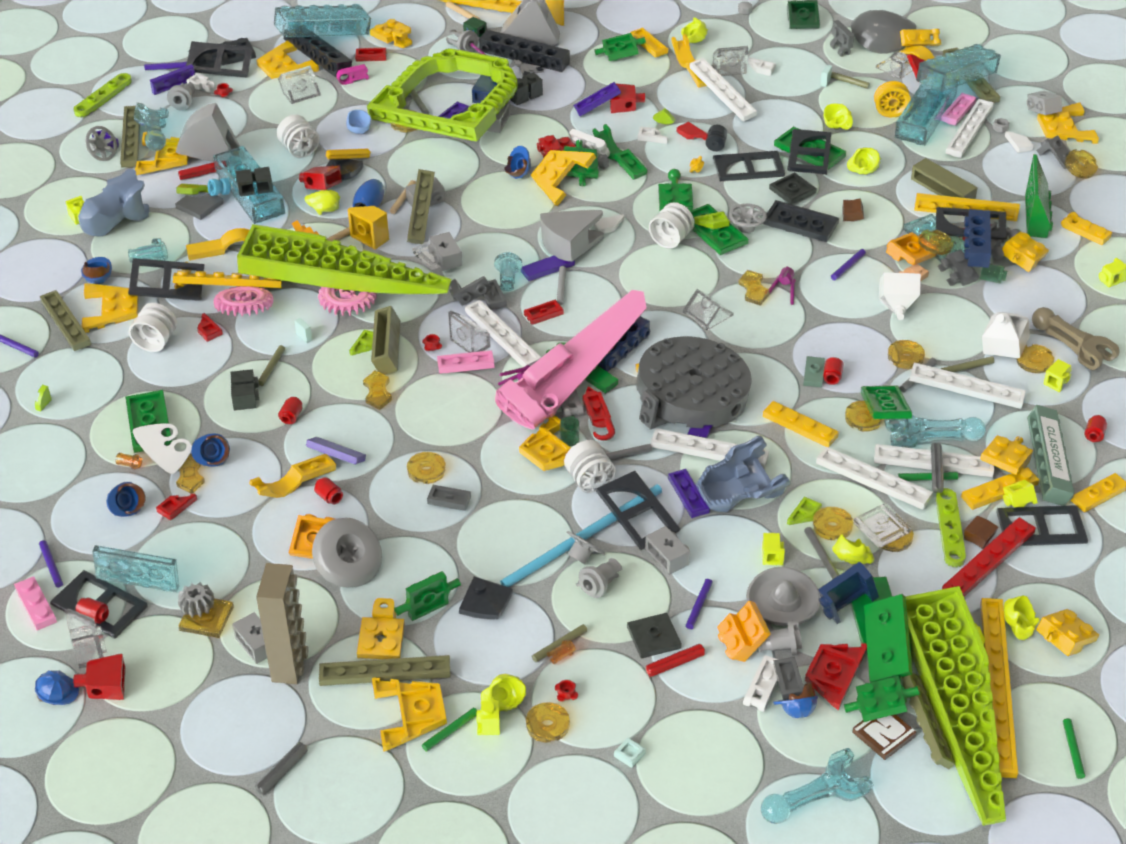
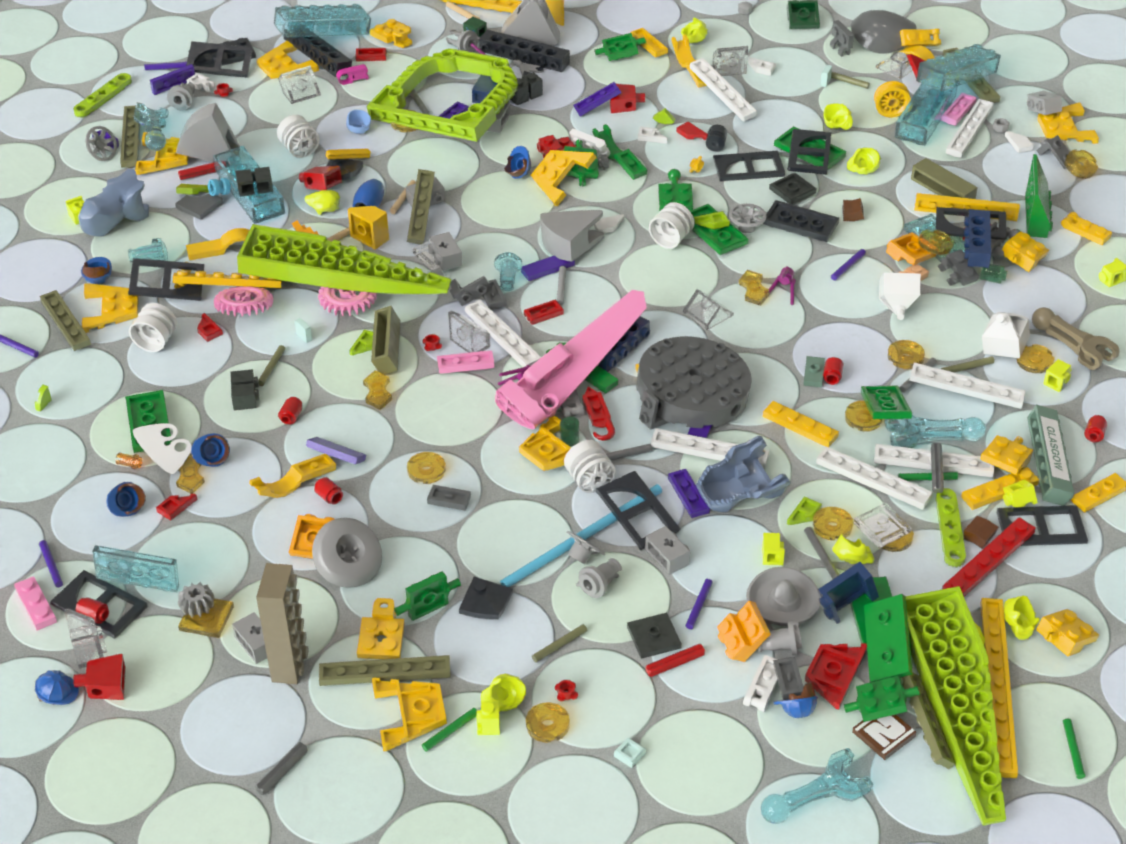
(565, 649): clear orange pin -> none

